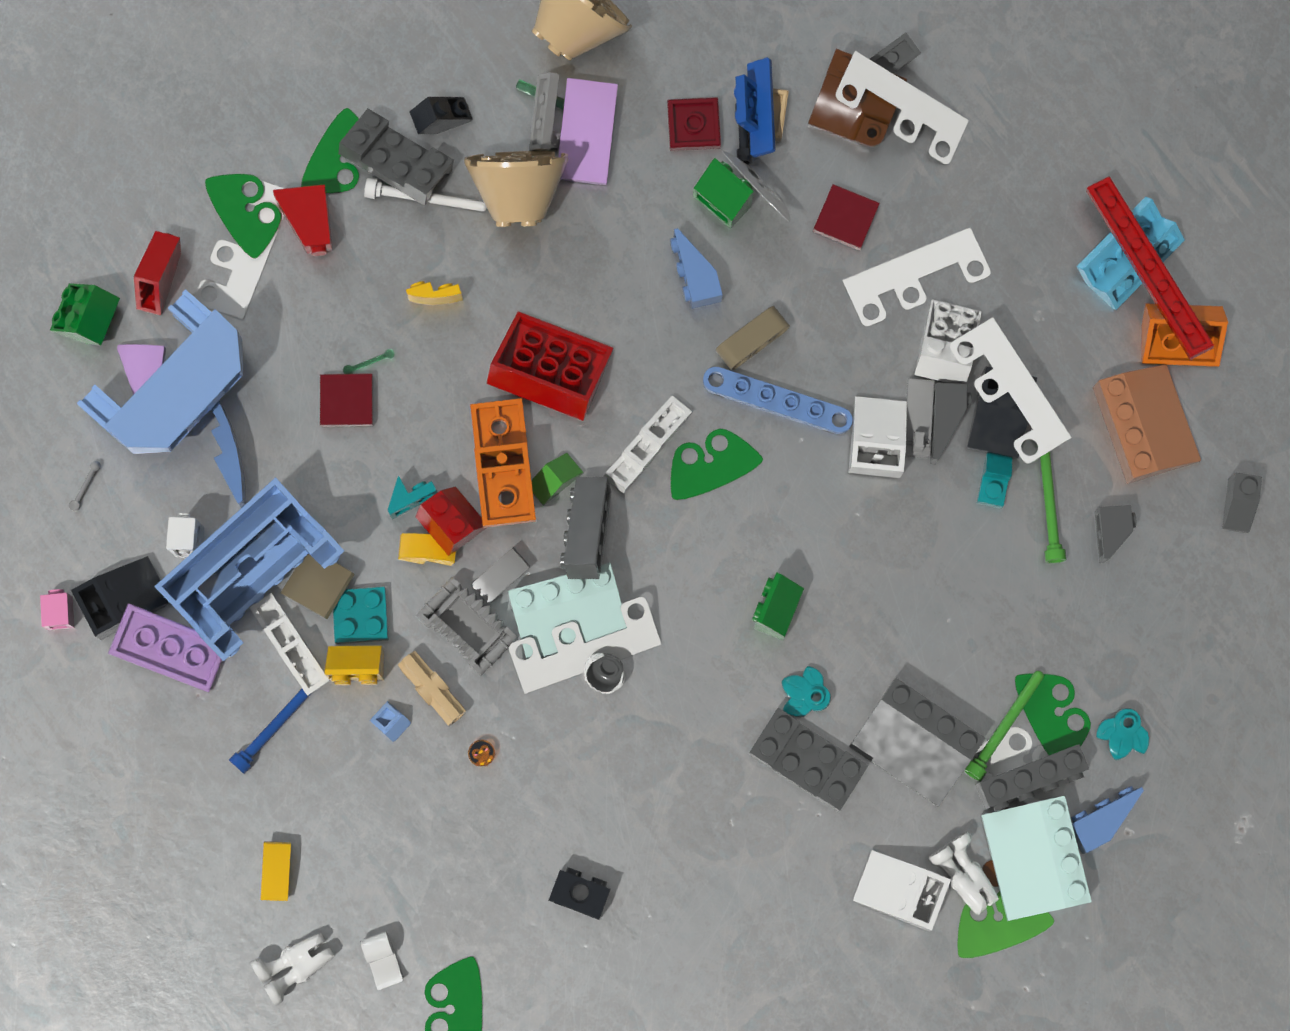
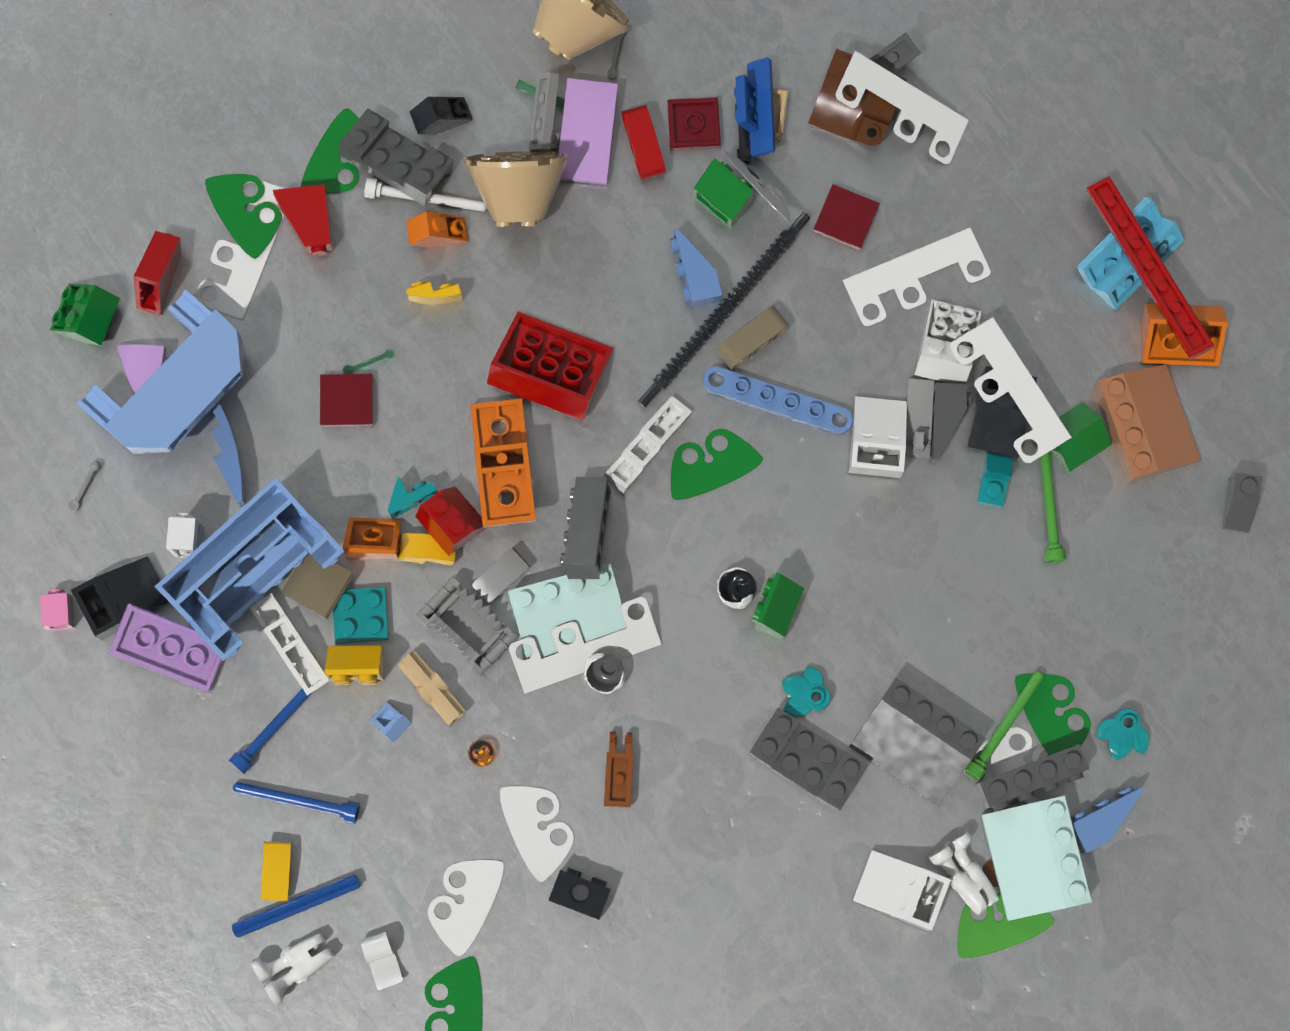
(296, 906): none -> blue axle
(346, 811): none -> blue piece
(372, 538): none -> orange slope
(436, 230): none -> orange slope
(479, 893): none -> white piece
(522, 818): none -> white piece
(555, 478): bright green slope -> none
(612, 73): none -> dark grey hinge
(618, 774): none -> dark orange hinge
(643, 142): none -> red beam
(736, 587): none -> black hair
(786, 237): none -> black hose
(1087, 435): none -> green slope
(1113, 527): dark grey slope -> none

